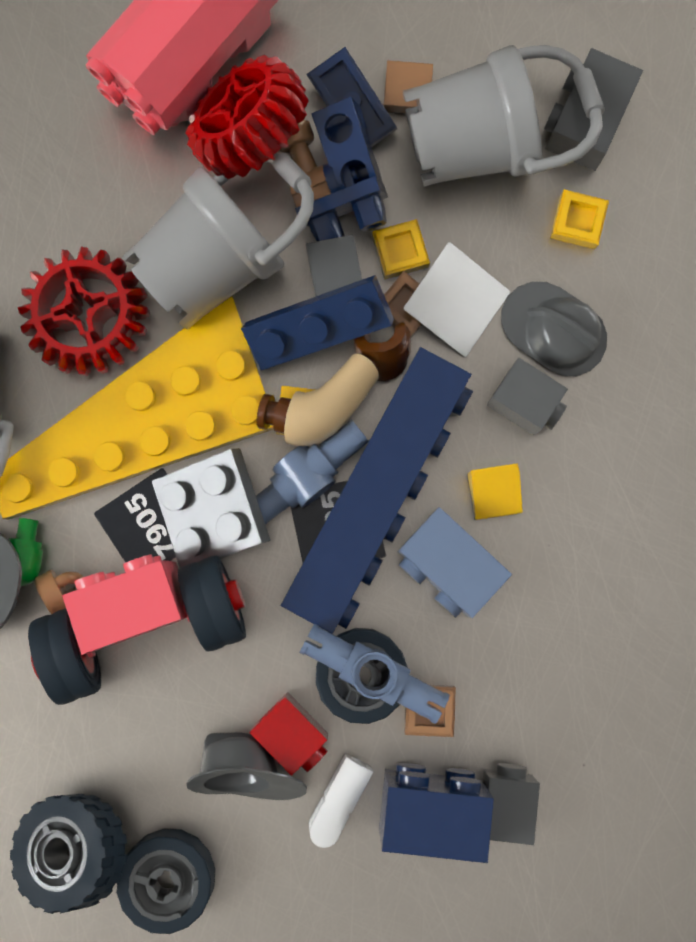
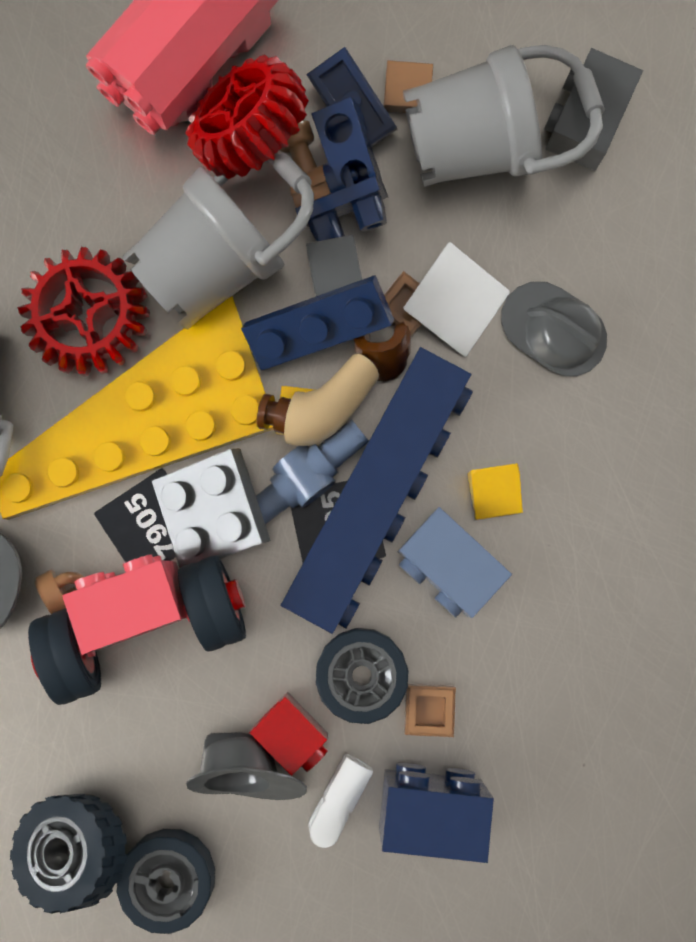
(28, 549): green cylinder -> none
(398, 687): sand blue pin -> none
(400, 249): yellow tile -> none
(514, 803): dark grey brick -> none
(529, 398): dark grey brick -> none
(579, 219): yellow tile -> none

